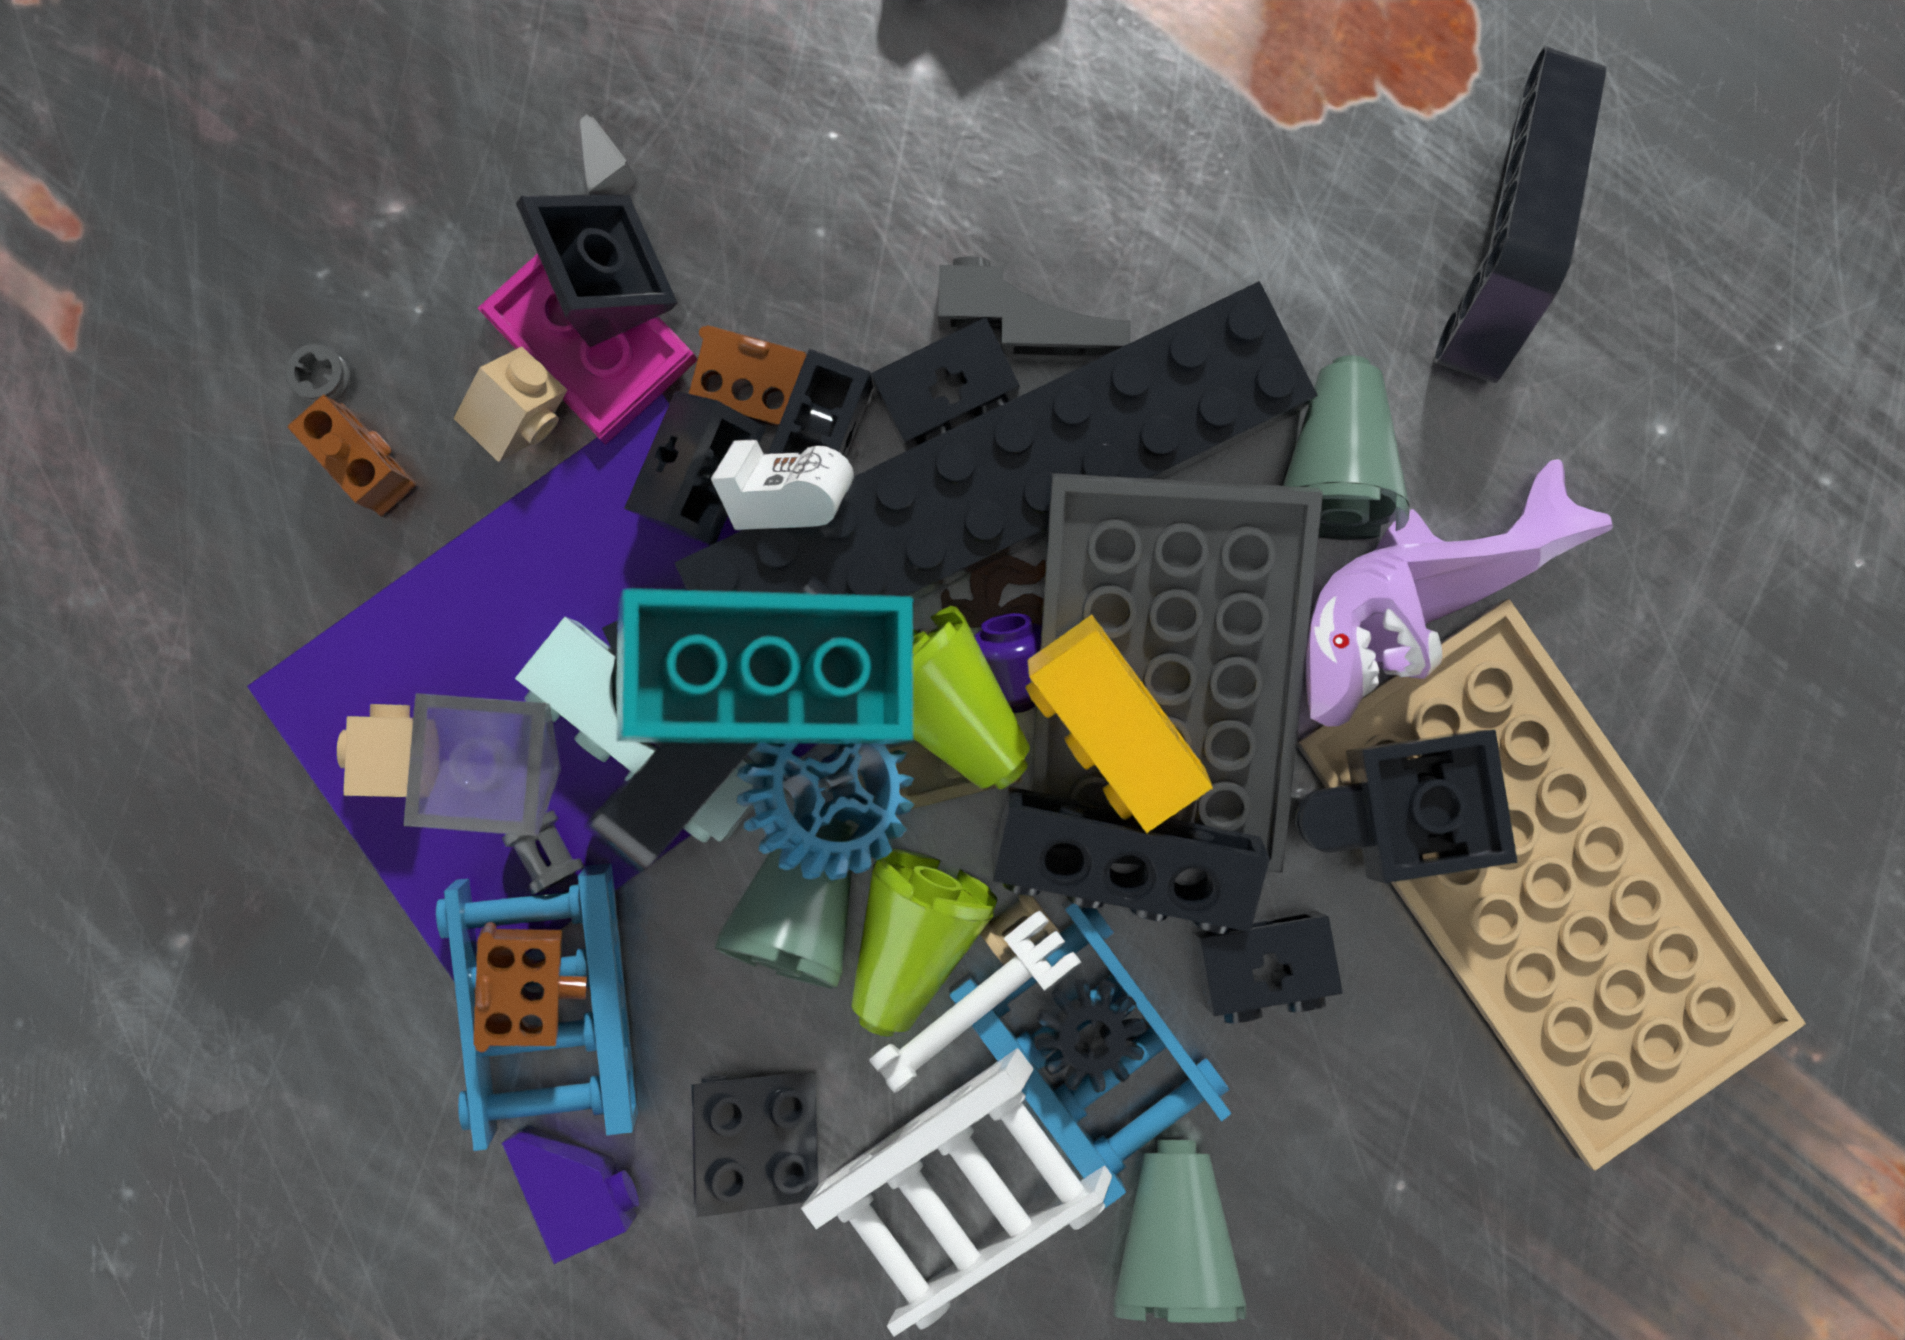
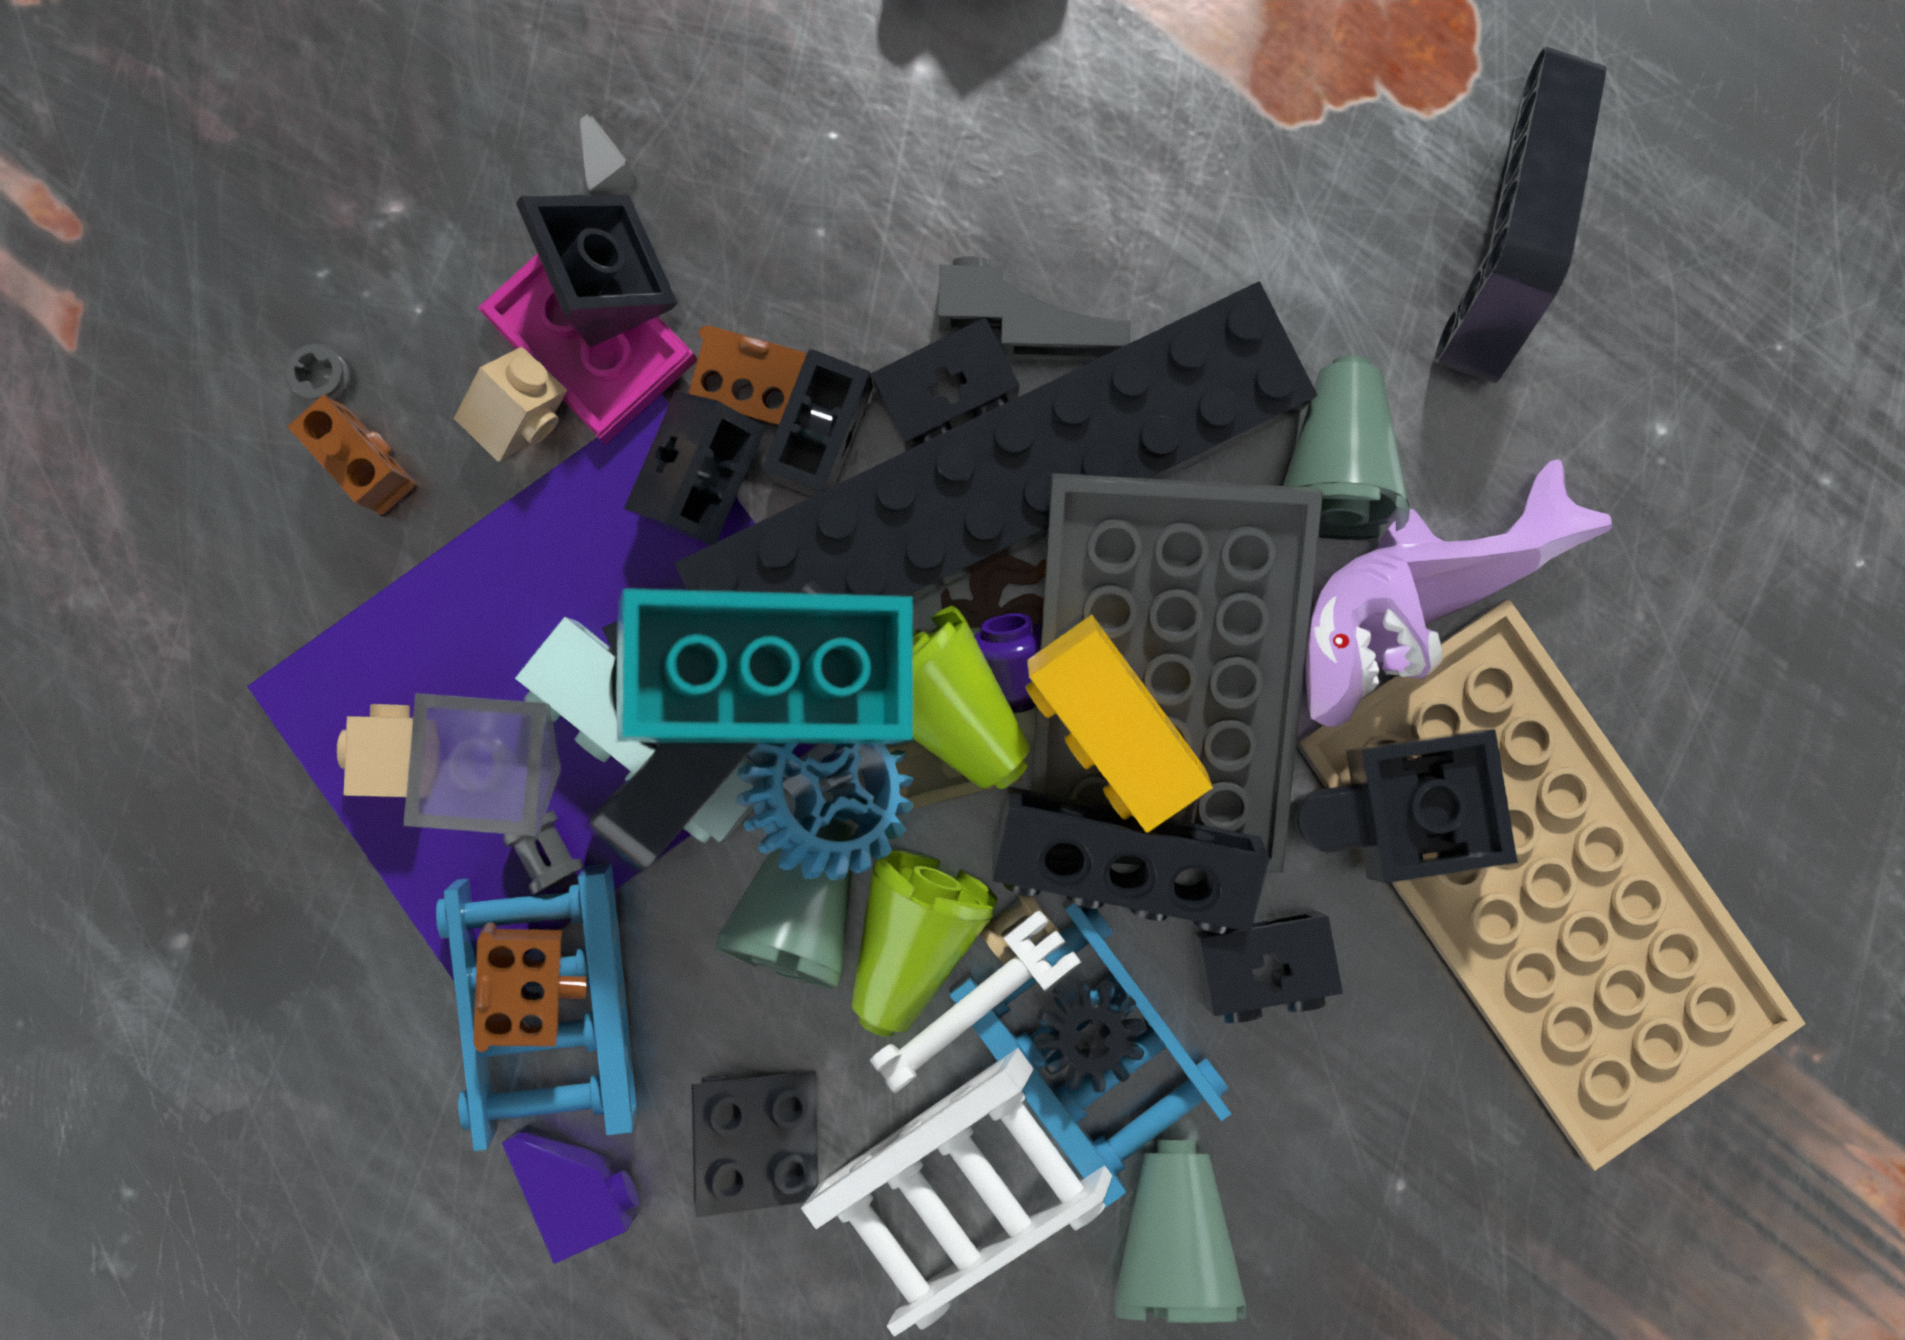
(781, 488): white leg -> none

